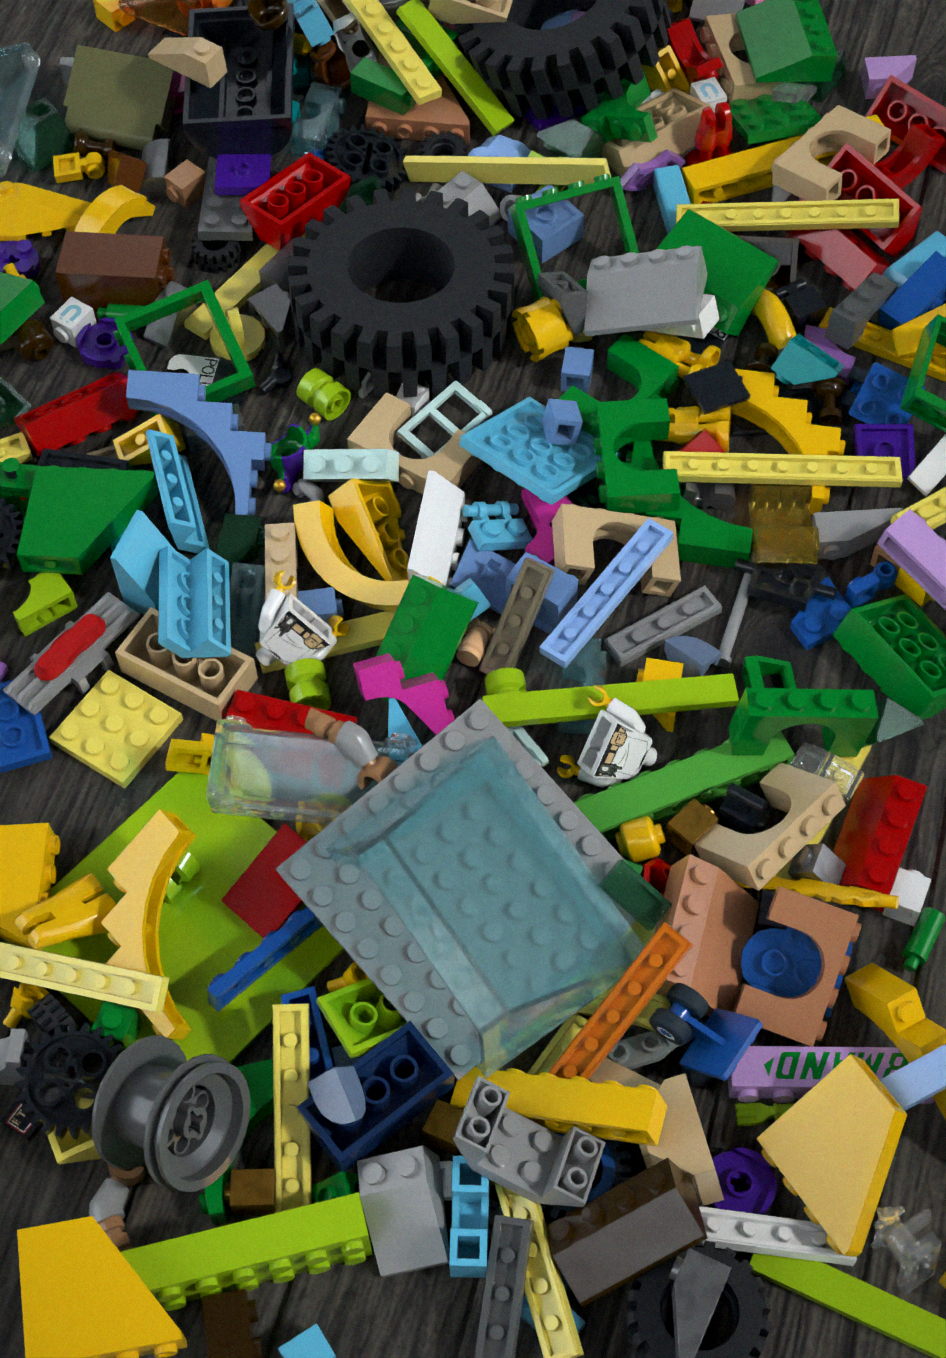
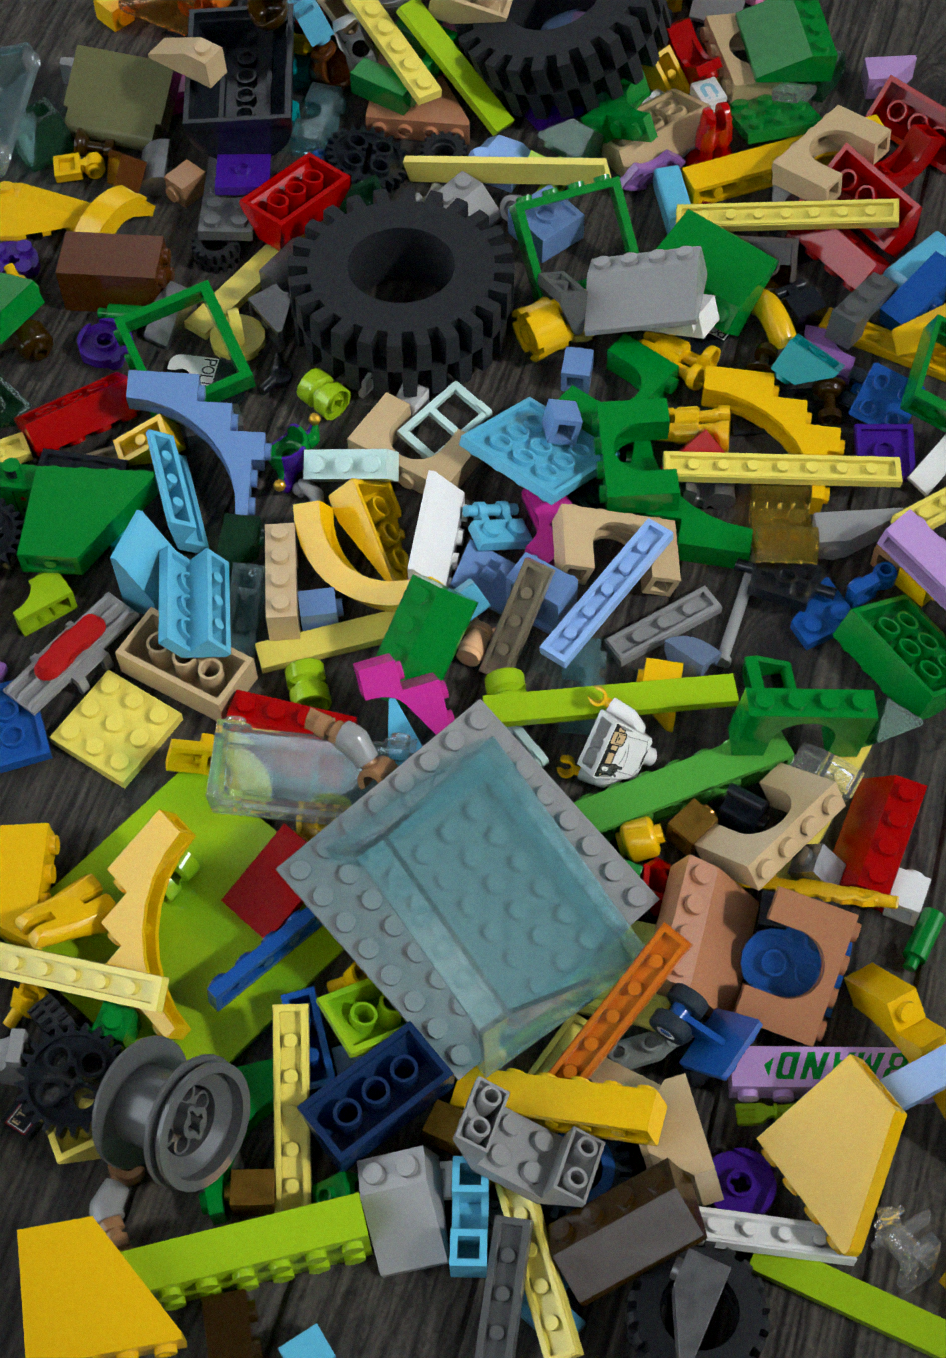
(70, 320): white brick -> none
(292, 630): white torso -> none
(339, 1095): sand blue brick -> none
(635, 895): clear green tile -> none
(716, 387): black piece -> none

